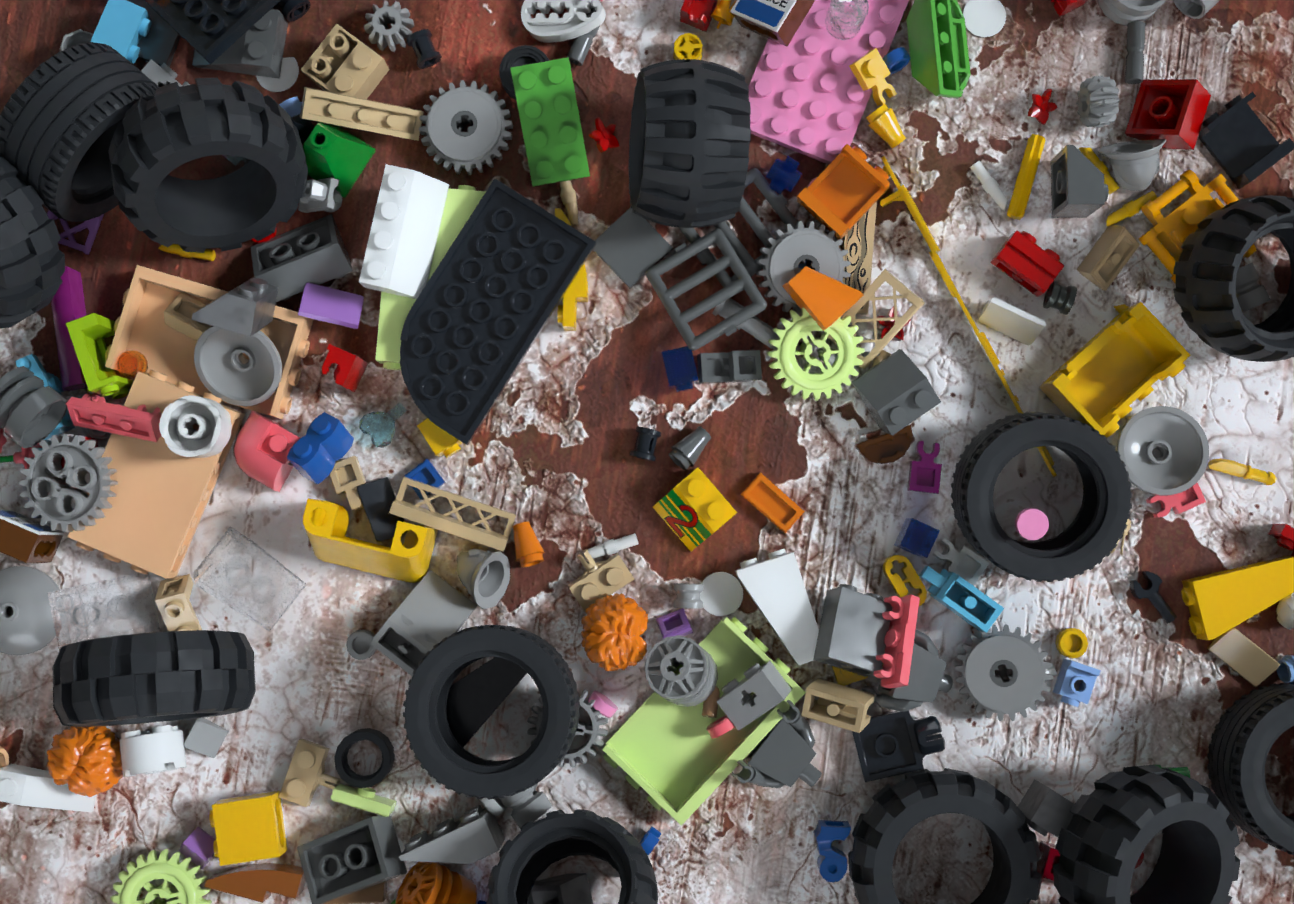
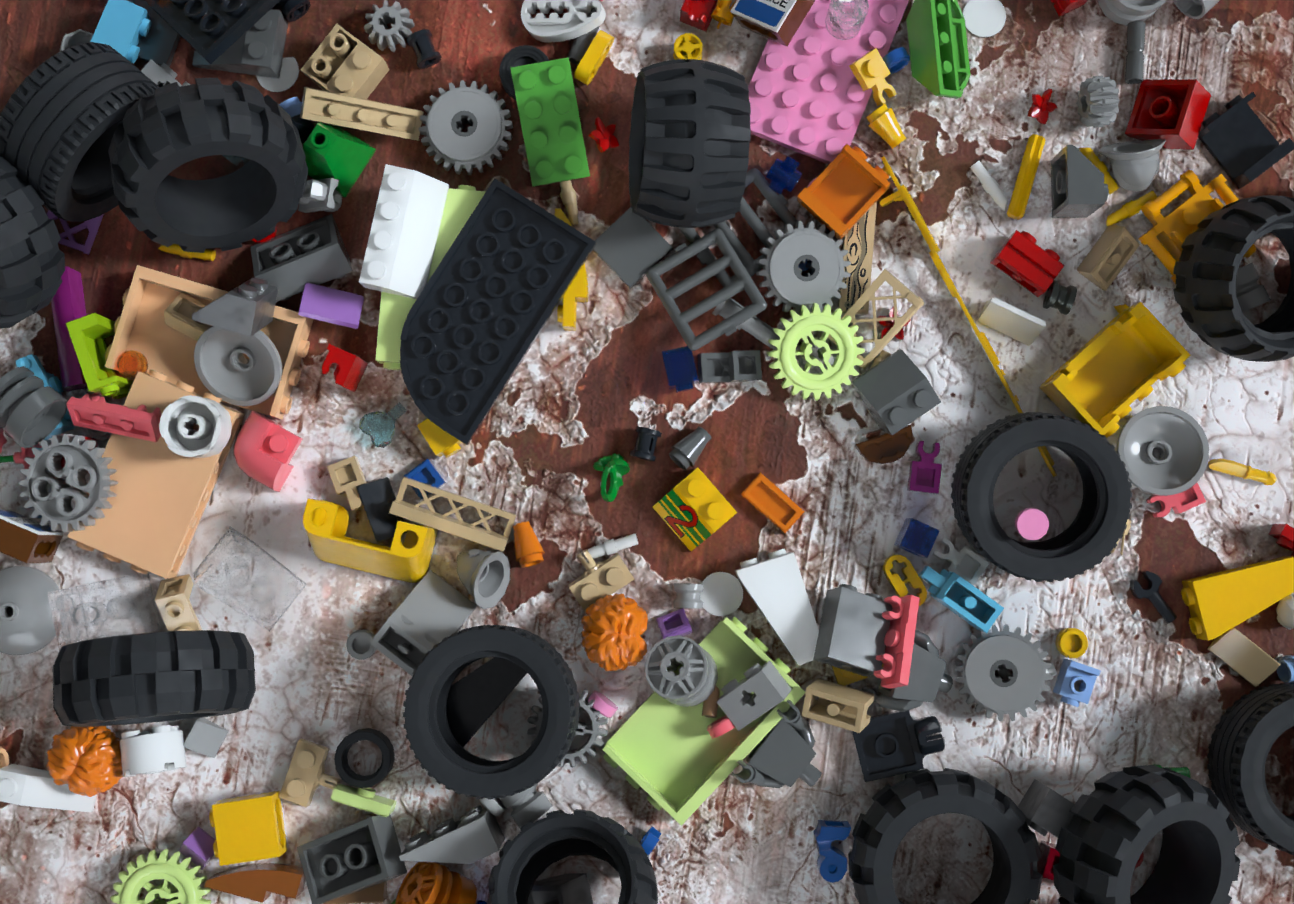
(320, 448): blue brick -> none
(594, 57): none -> yellow beam
(617, 468): none -> green piece
(821, 296): orange slope -> none

